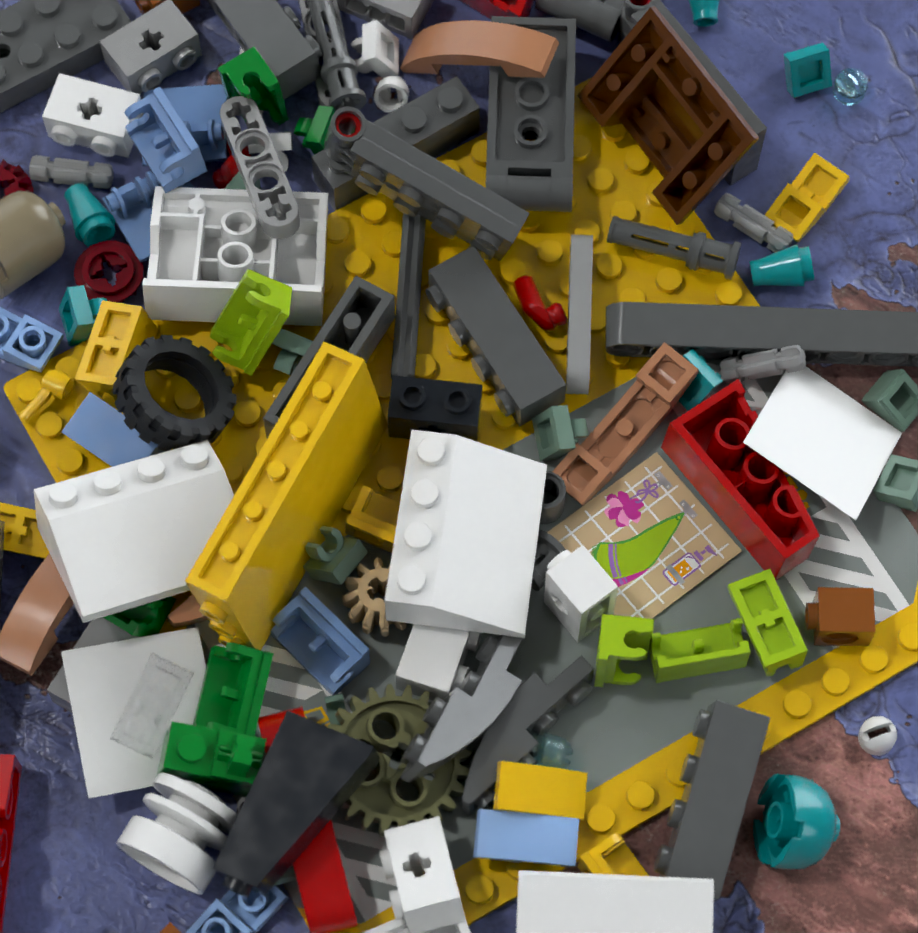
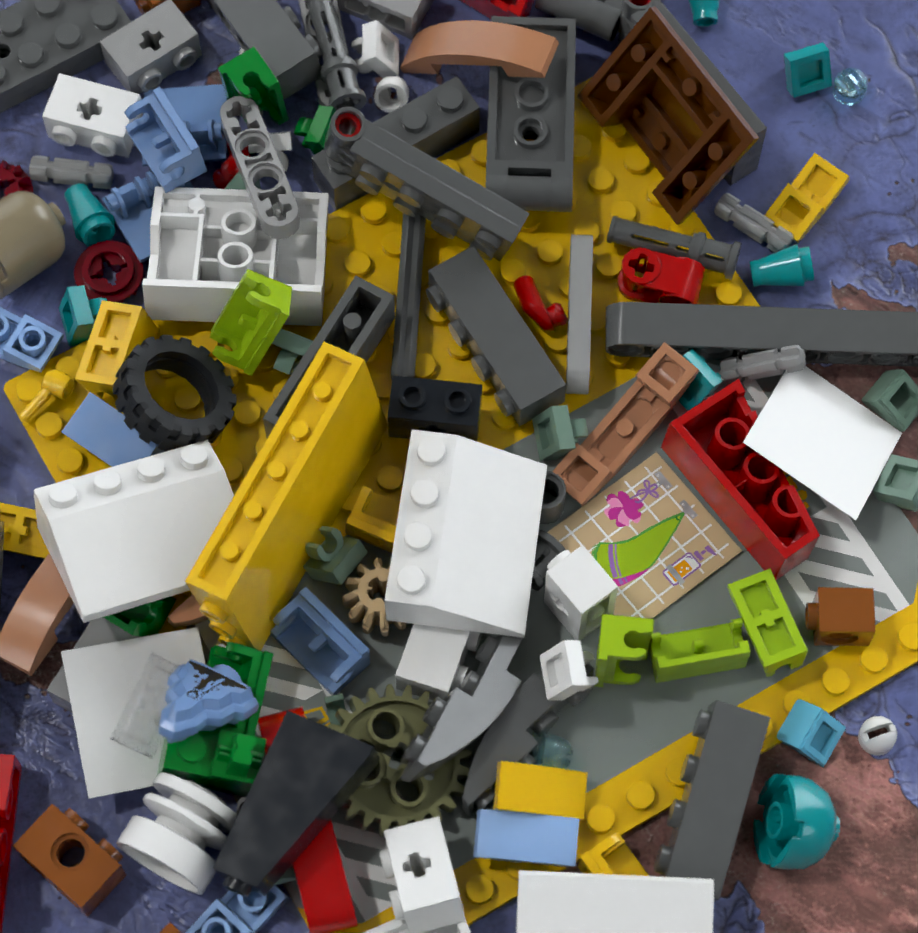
(88, 881): none -> dark orange brick
(204, 700): none -> medium blue rock
(565, 670): none -> white tile
(663, 280): none -> red piece
(811, 732): none -> medium azure slope

